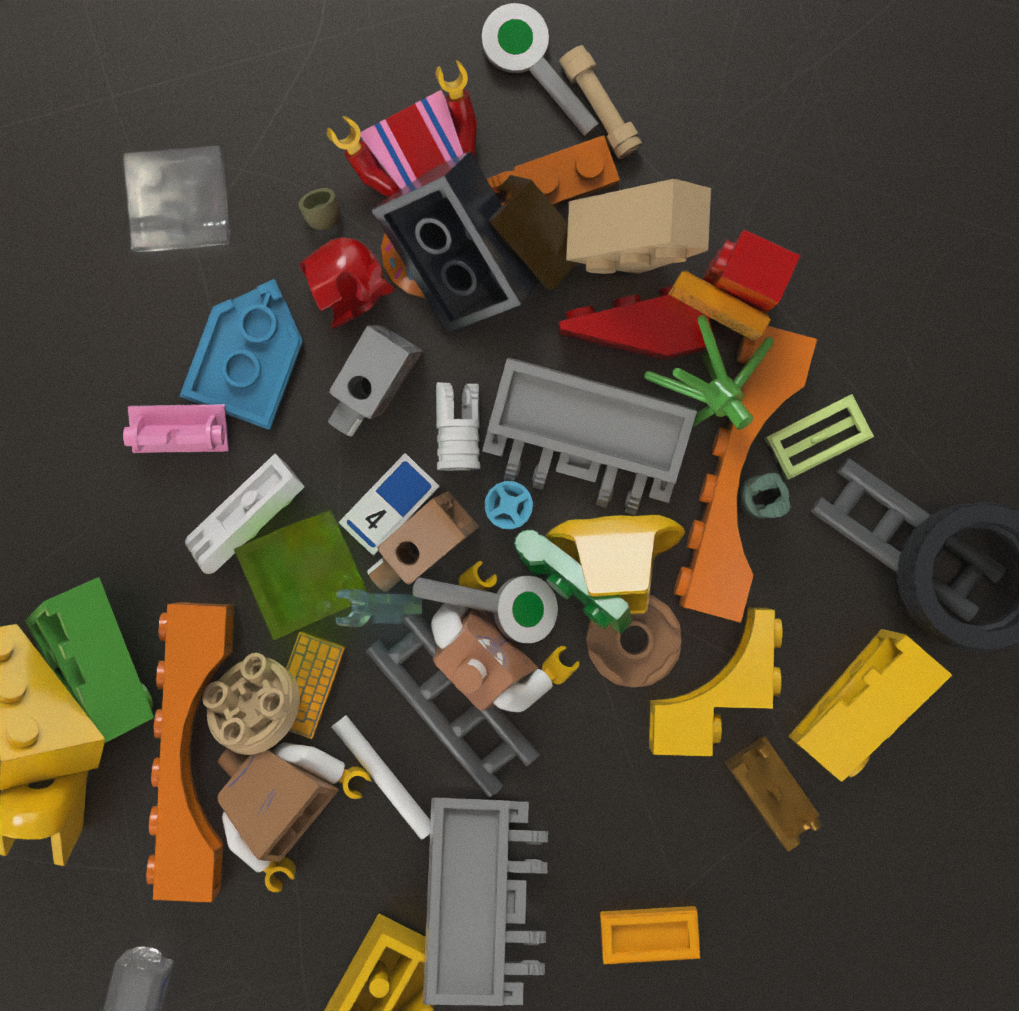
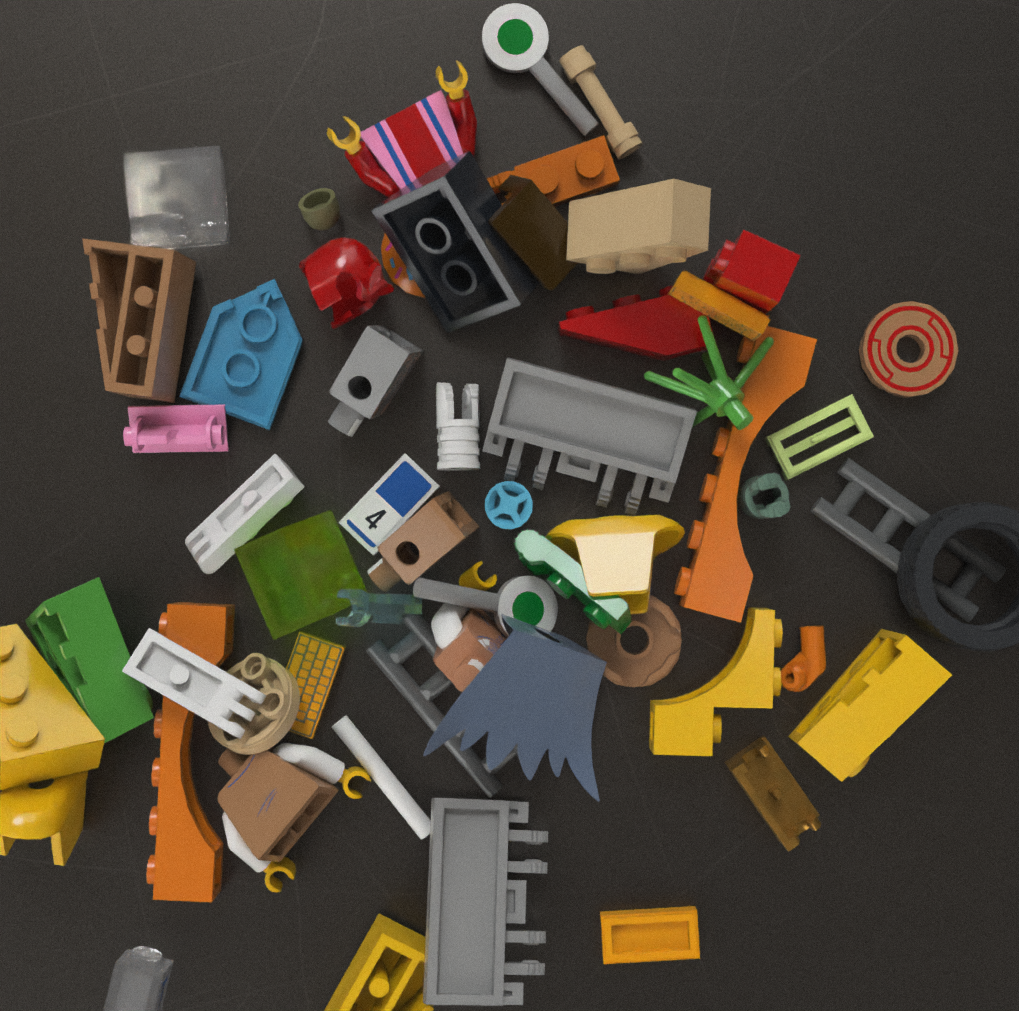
(141, 316): none -> medium nougat wedge
(191, 682): none -> white hinge
(533, 697): none -> sand blue piece
(808, 663): none -> orange arm
(936, 345): none -> medium nougat tile

